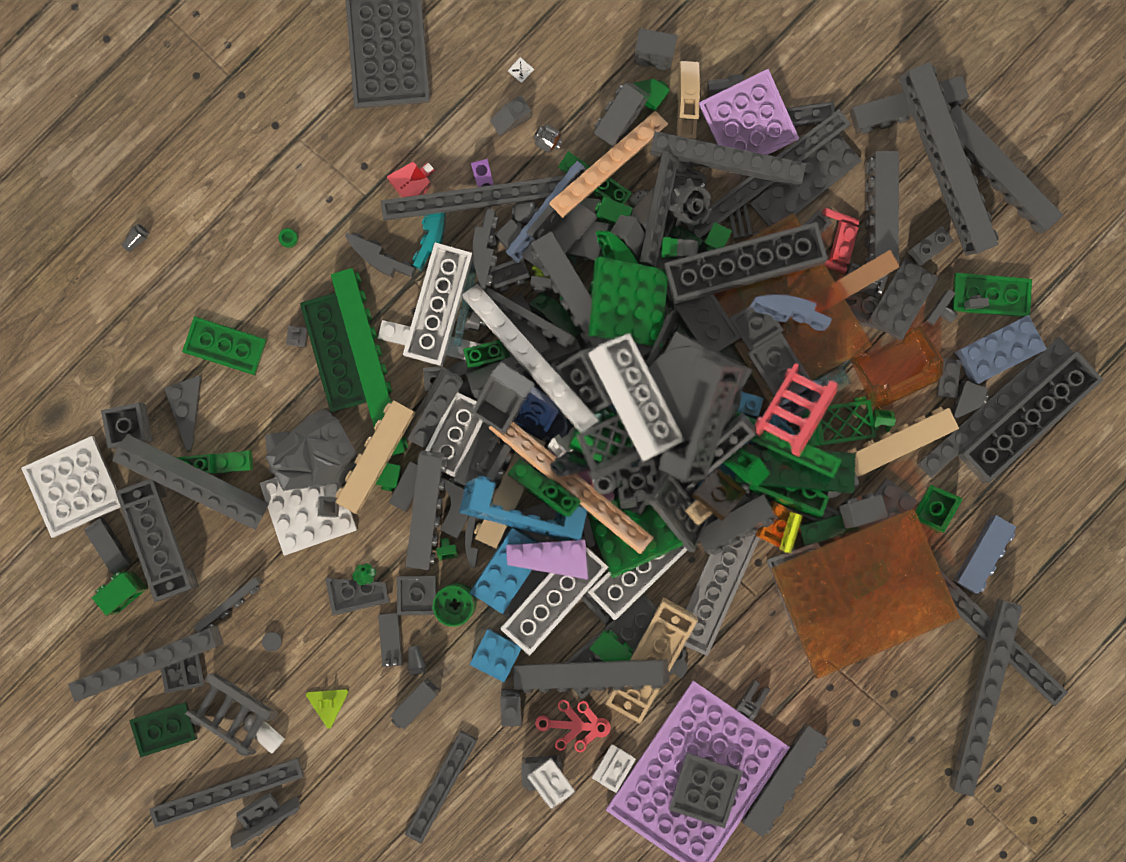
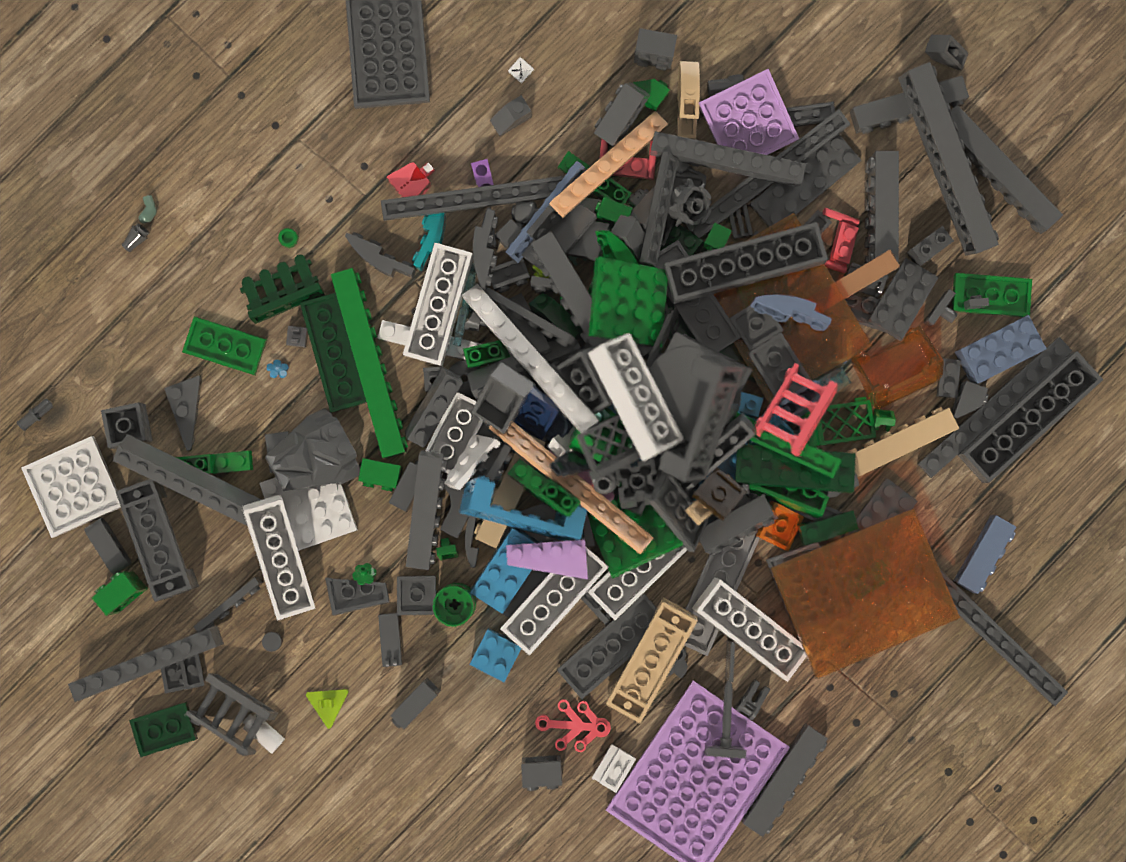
(34, 414): none -> dark grey axle
(149, 211): none -> sand green arm
(226, 792): dark grey plate -> none
(261, 816): dark grey bracket -> none
(277, 369): none -> dark azure plant
(278, 557): none -> white brick
(292, 294): none -> dark green fence
(328, 507): dark grey plate -> none
(375, 457): tan brick -> none
(416, 663): dark grey cone -> none
(441, 787): dark grey tile -> none
(474, 454): none -> white wing
(511, 708): dark grey torso -> none
(547, 138): dark grey head -> none
(551, 783): white plate -> none
(591, 674): dark grey brick -> none
(610, 649): green brick -> none
(635, 167): none -> coral plate
(678, 248): leg -> none
(705, 790): dark grey plate -> none
(726, 748): none -> dark grey piece
(747, 467): green slope -> none
(750, 629): none -> white brick
(790, 532): neon yellow slope -> none
(863, 511): dark grey brick -> none
(937, 509): green slope -> none
(946, 51): none -> dark grey slope
(985, 697): dark grey brick -> none

